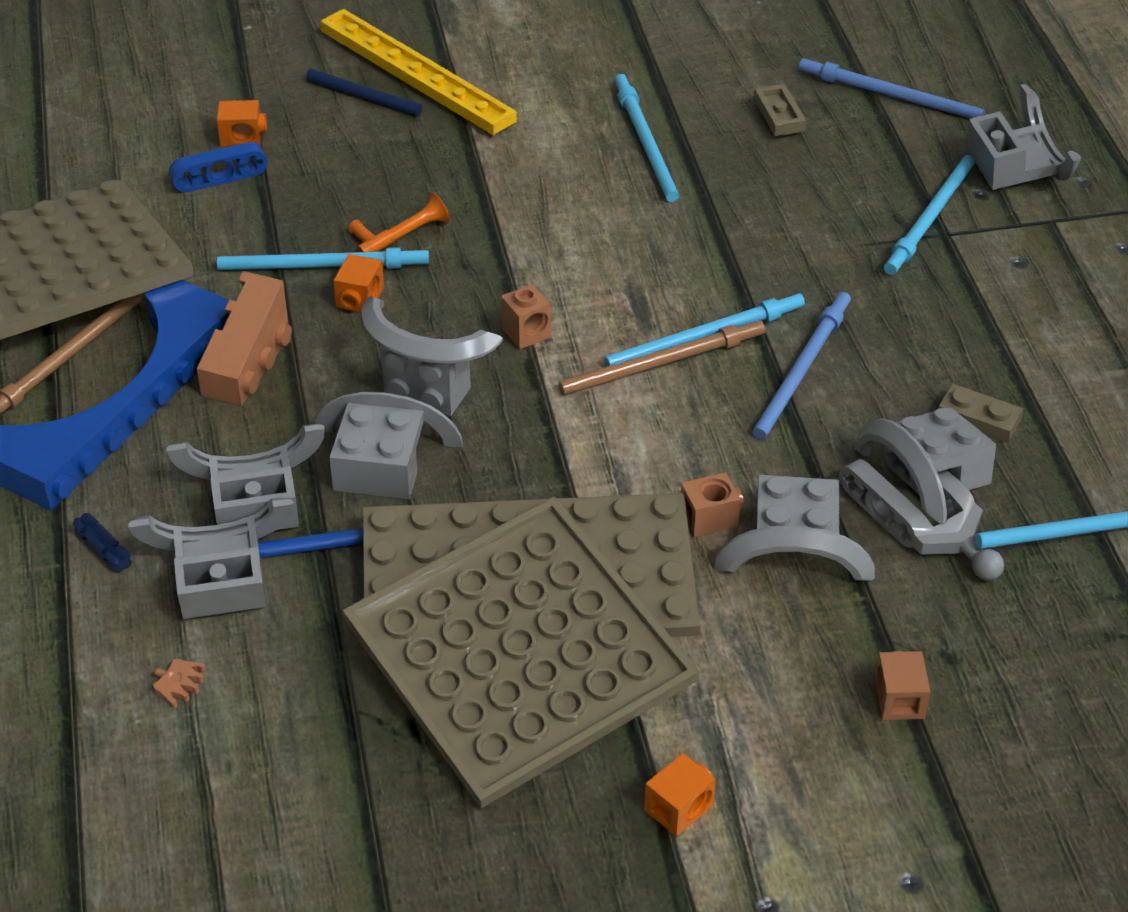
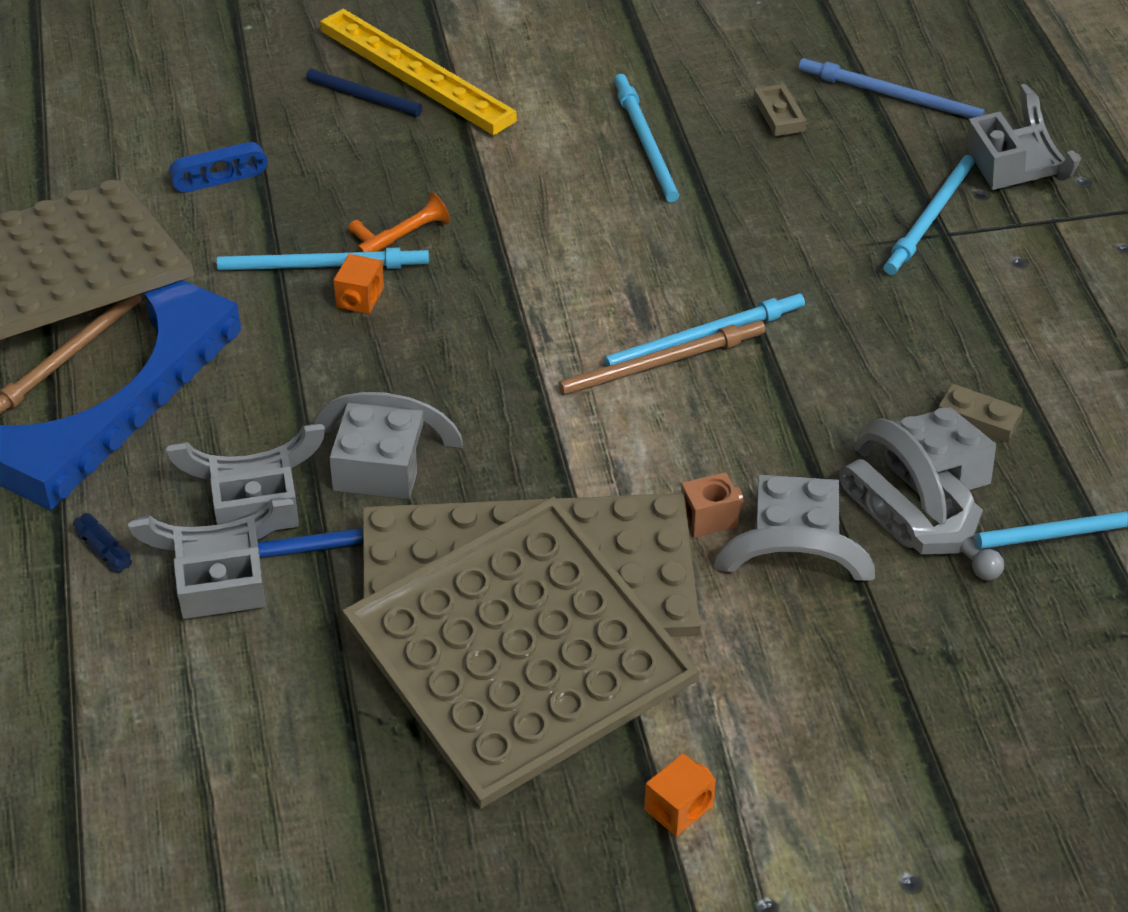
(178, 680): nougat piece -> none
(230, 119): orange brick -> none
(248, 341): nougat wedge -> none
(425, 366): light grey piece -> none
(526, 316): nougat brick -> none
(828, 322): medium blue bar -> none
(902, 685): nougat brick -> none

